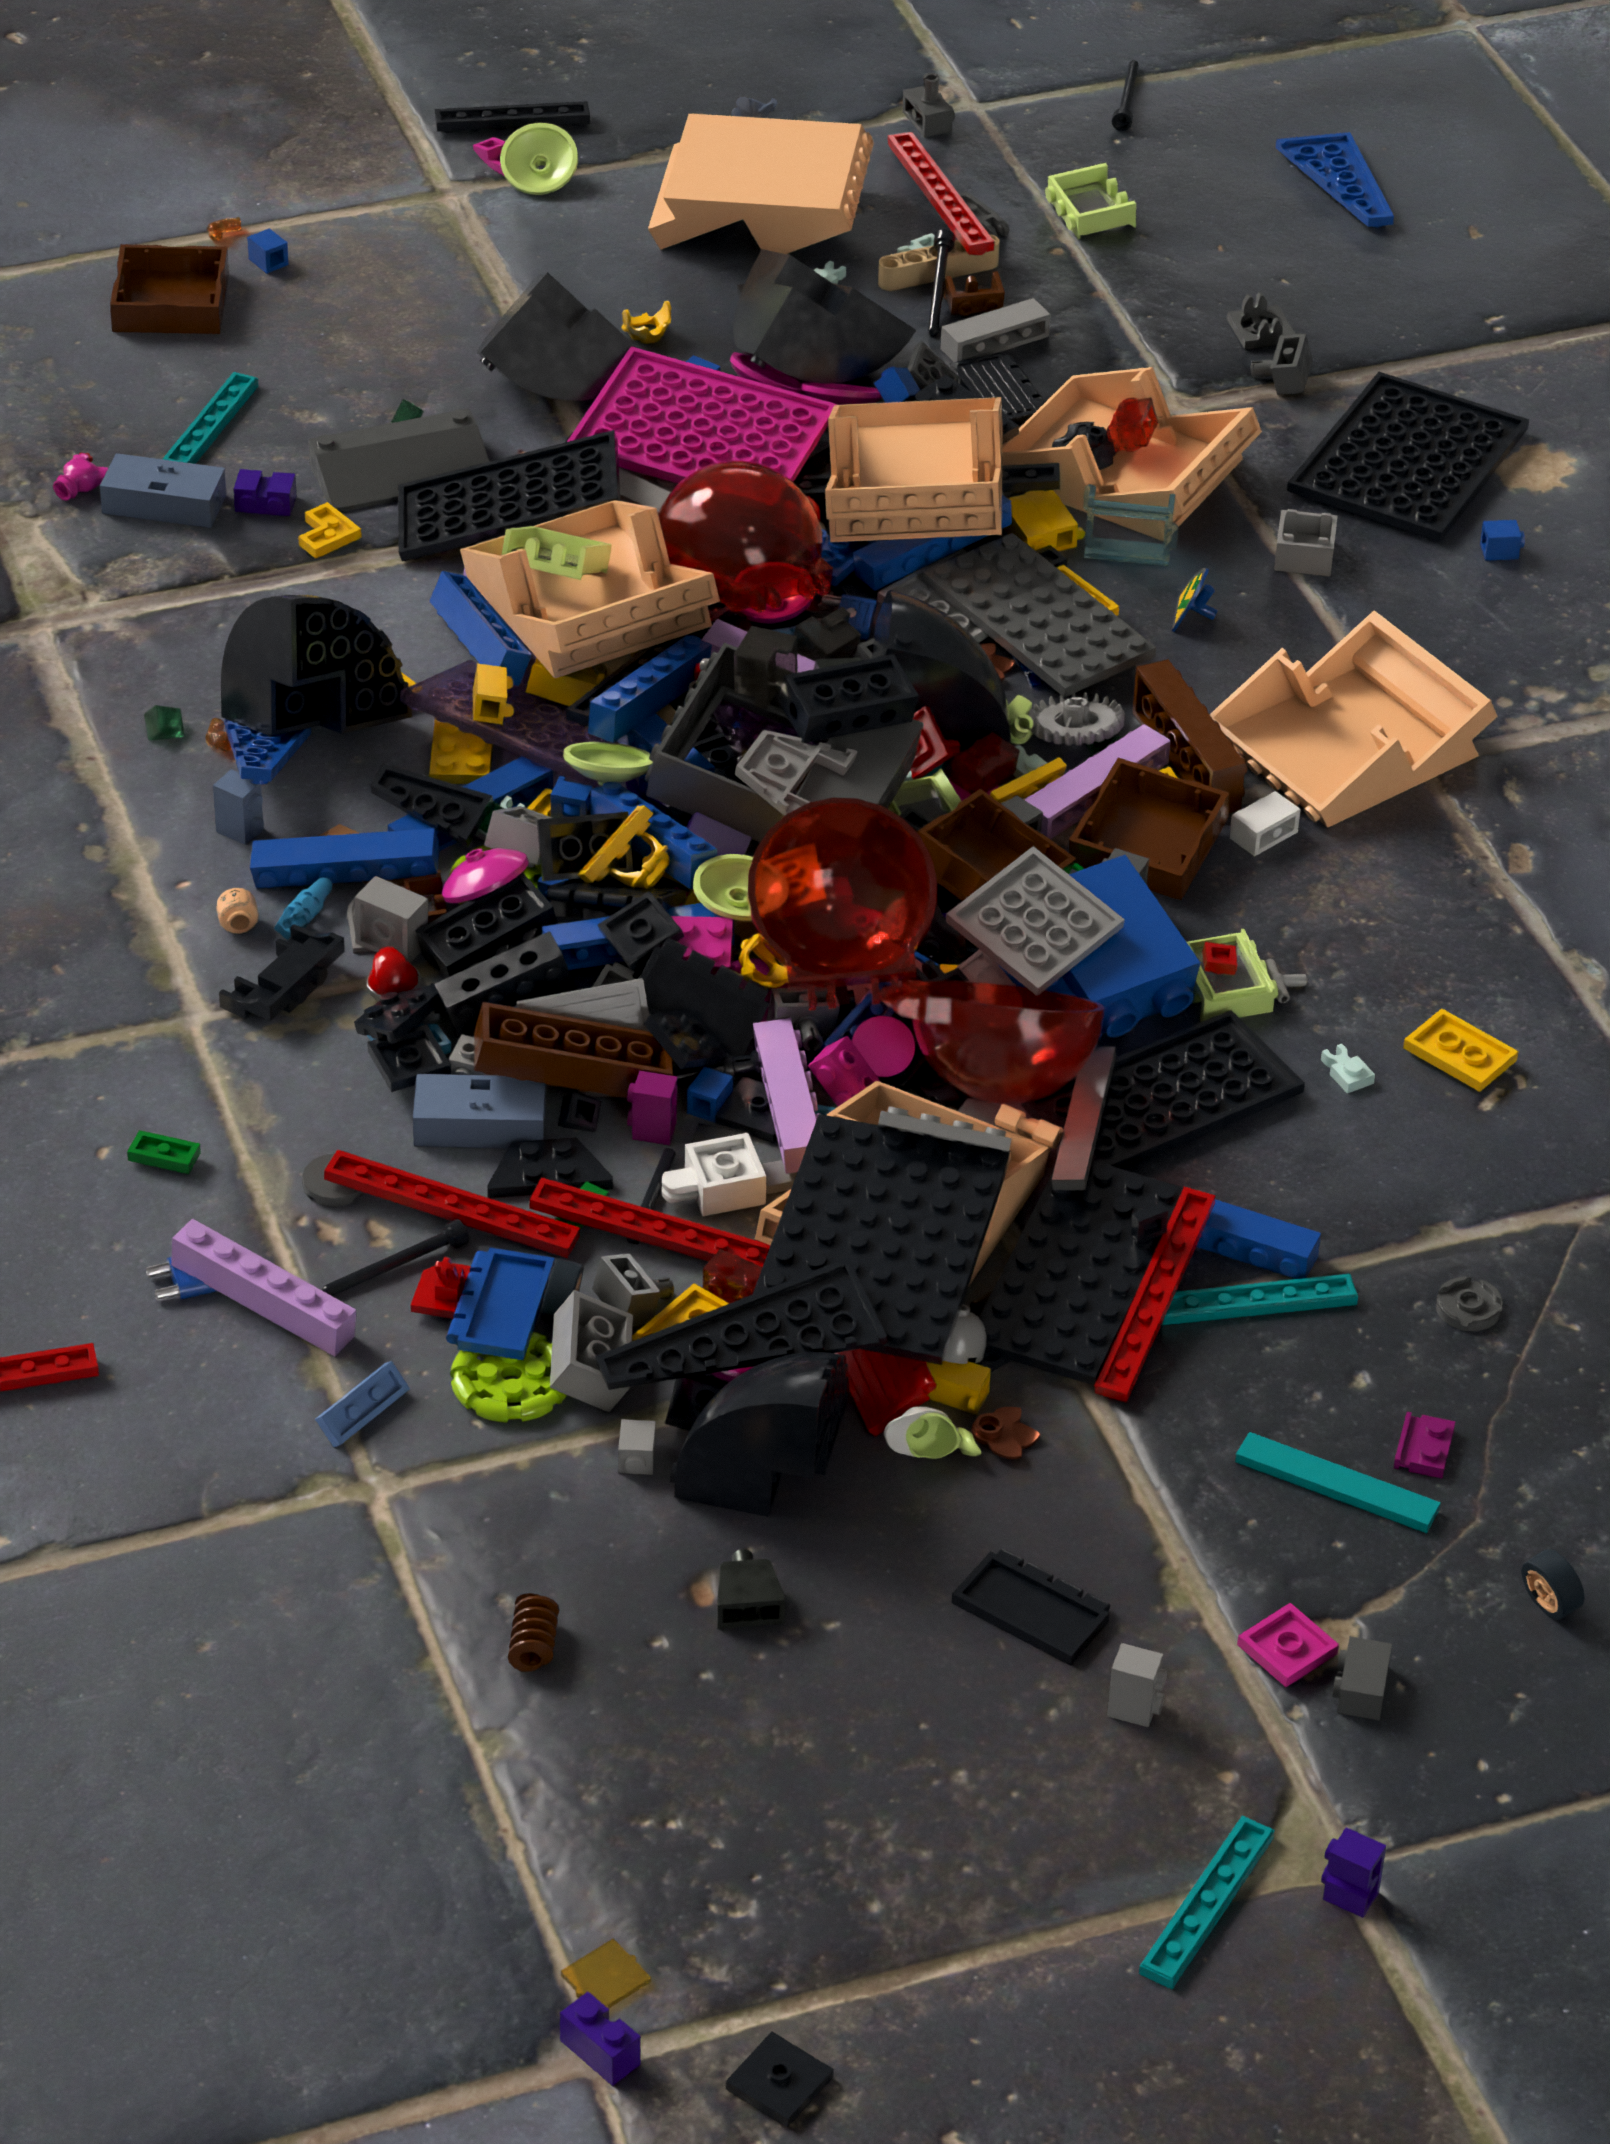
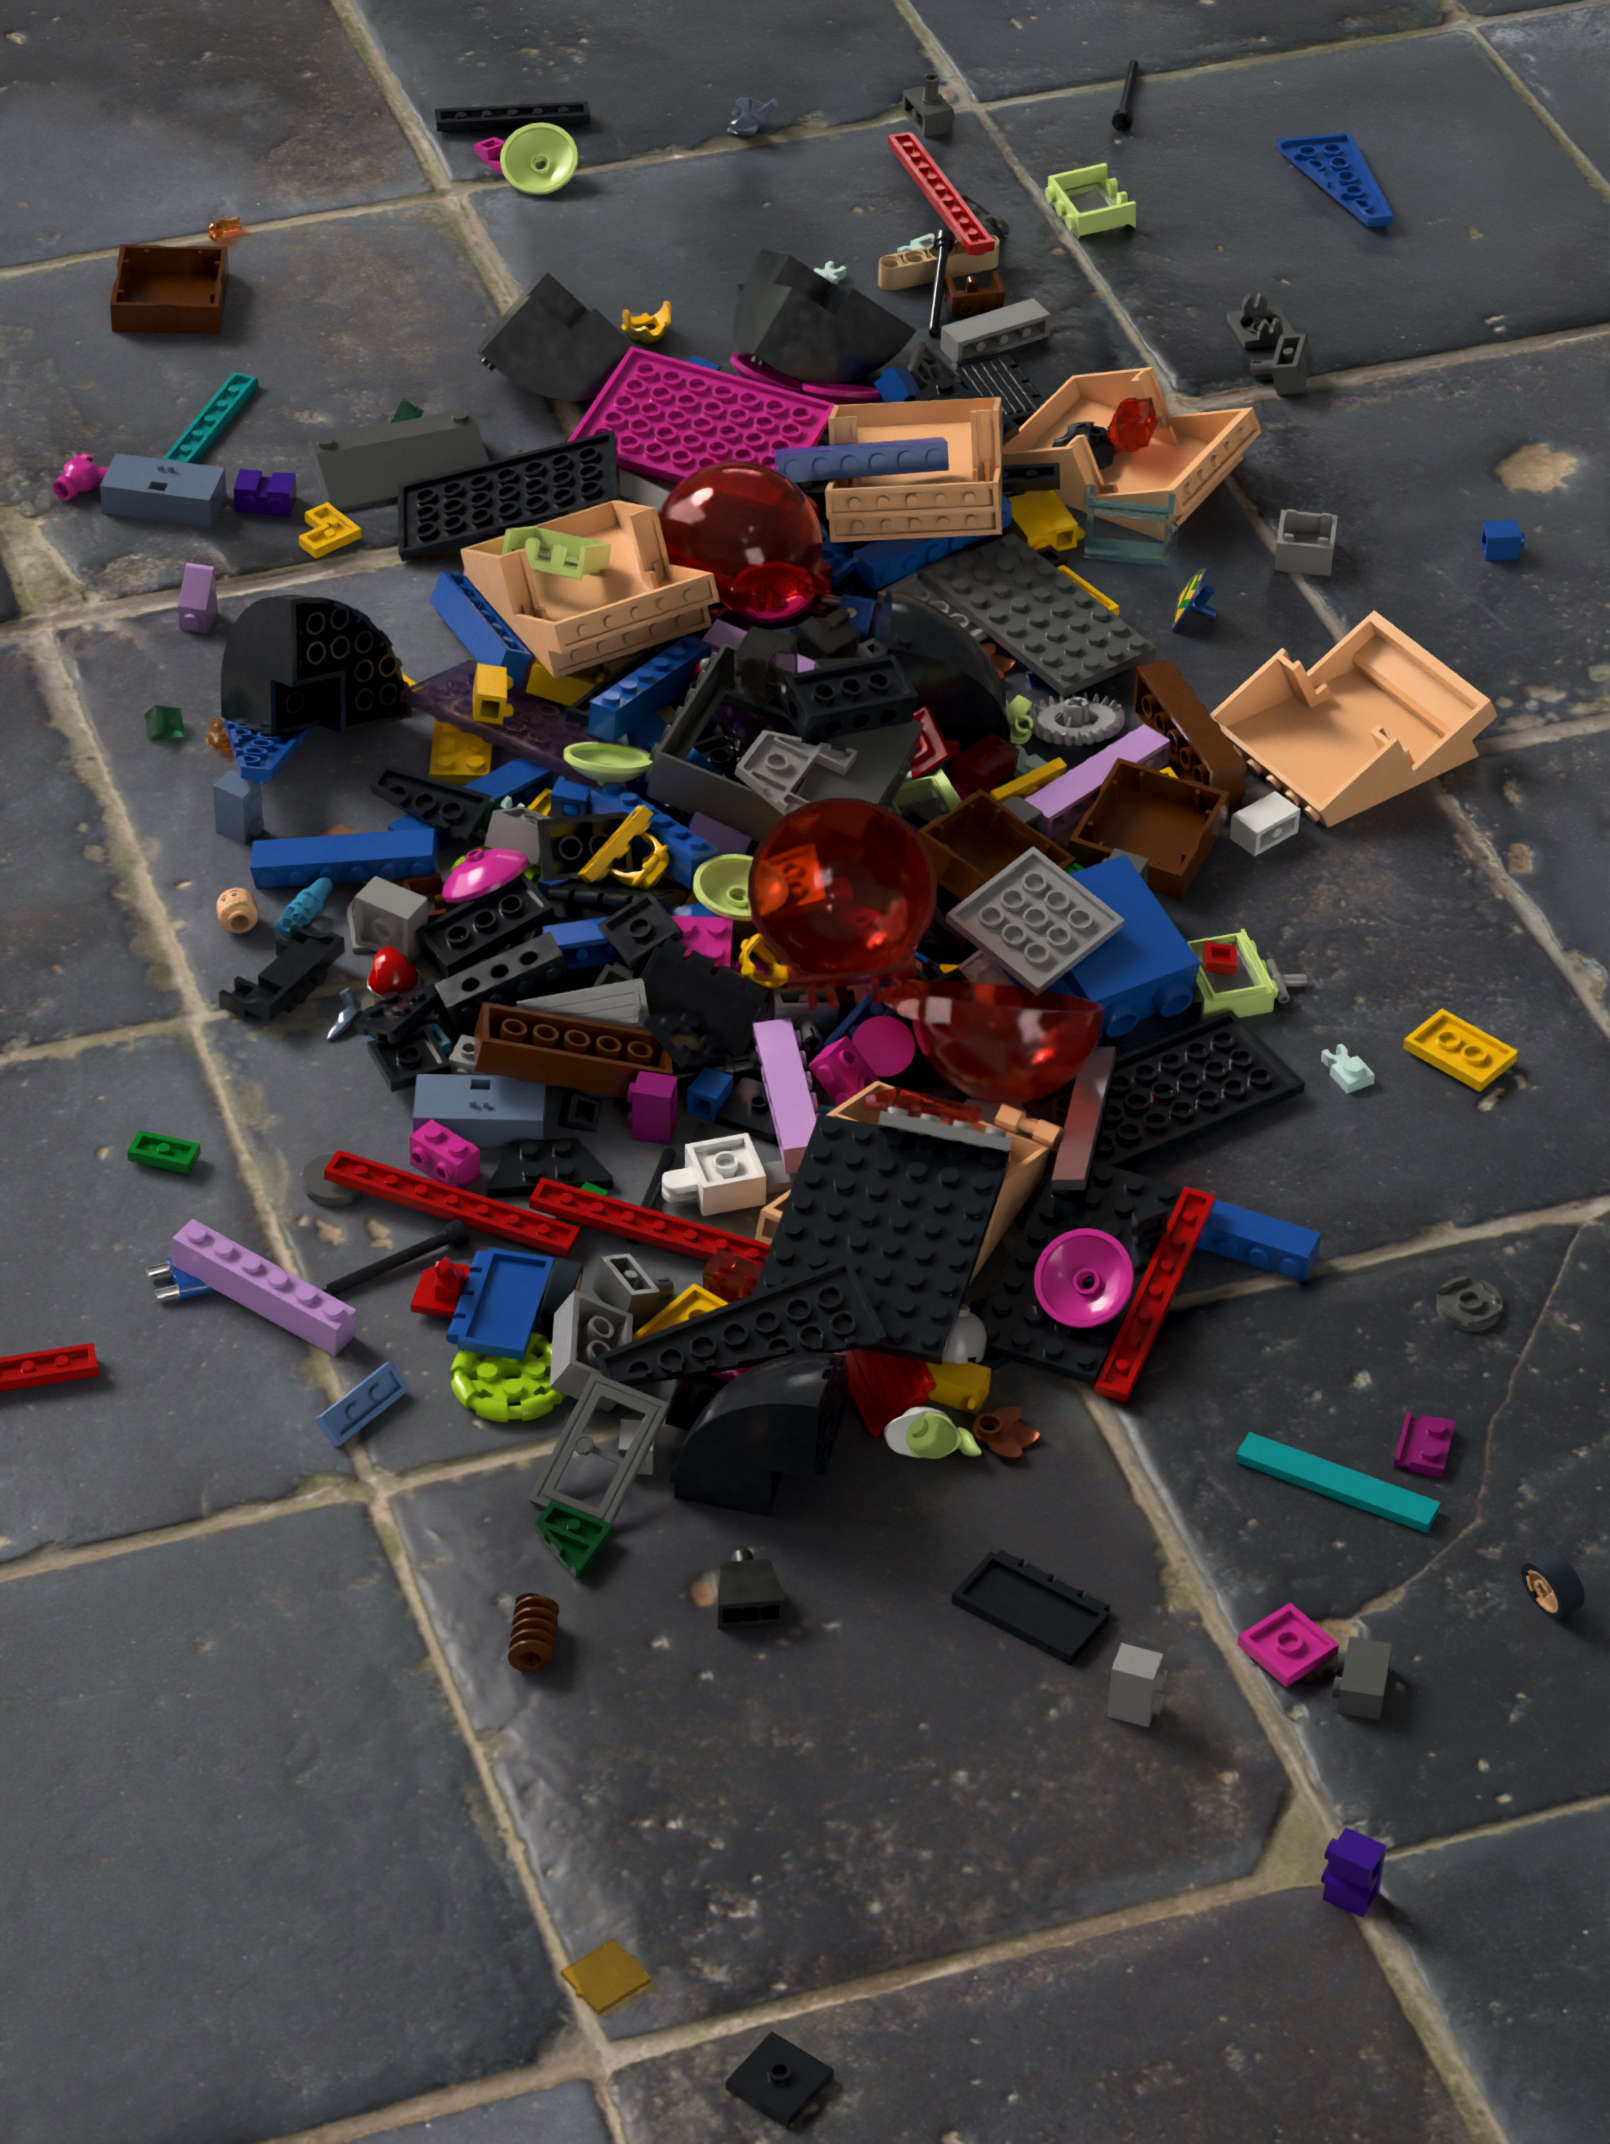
(198, 598): none -> lavender slope
(268, 250): blue brick -> none
(347, 1016): none -> sand blue bar
(444, 1155): none -> dark pink brick
(573, 1536): none -> dark green wing
(574, 1439): none -> dark grey door
(604, 2045): dark purple brick -> none
(778, 175): light nougat panel -> none
(863, 459): none -> blue brick
(921, 1103): none -> clear red wing
(1073, 1261): none -> dark pink dish
(1206, 1902): teal tile -> none
(1261, 1299): teal tile -> none
(1408, 456): black plate -> none

